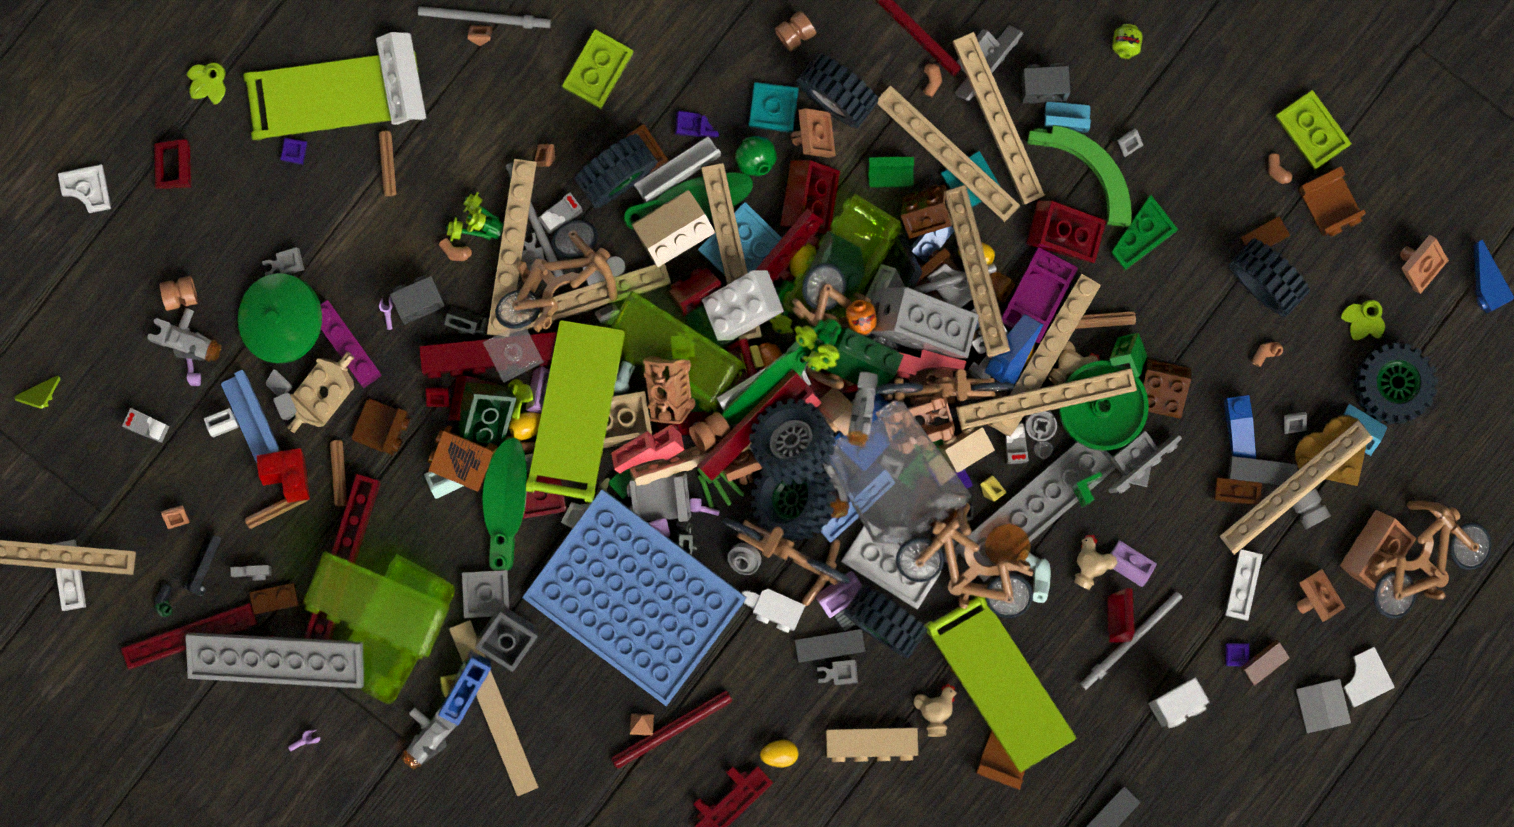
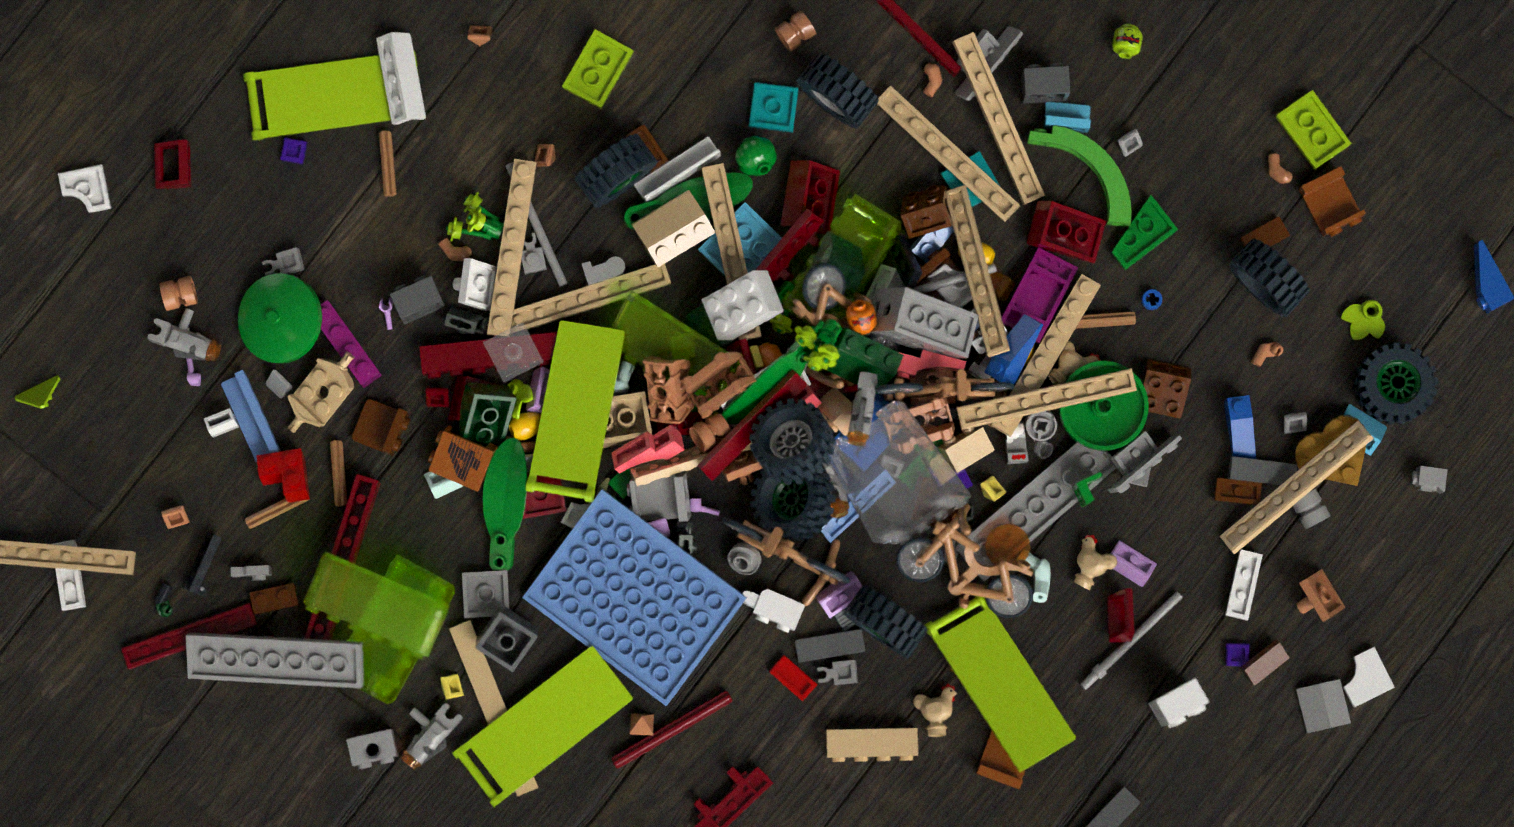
(145, 425): light grey leg -> none
(204, 84): lime plate -> none
(285, 406): light grey slope -> none
(307, 739): lavender hand -> none
(359, 745): none -> light grey brick
(465, 687): blue slope -> none
(476, 284): none -> white tile
(527, 21): light grey bar -> none
(545, 724): none -> lime flag
(560, 213): light grey leg -> none
(570, 241): medium nougat piece -> none
(607, 314): light grey slope -> none
(689, 294): dark red slope -> none
(694, 125): dark purple slope -> none
(703, 478): bright green plant -> none
(711, 375): none -> nougat piece
(779, 753): yellow animal -> none
(793, 678): none -> red tile
(798, 262): yellow animal -> none
(815, 133): nougat tile -> none
(879, 565): white tile -> none
(891, 172): green panel -> none
(1129, 350): green panel -> none
(1156, 294): none -> blue bush
(1379, 539): nougat slope -> none
(1423, 263): nougat tile -> none
(1430, 479): none -> light grey window
(1468, 548): piece -> none

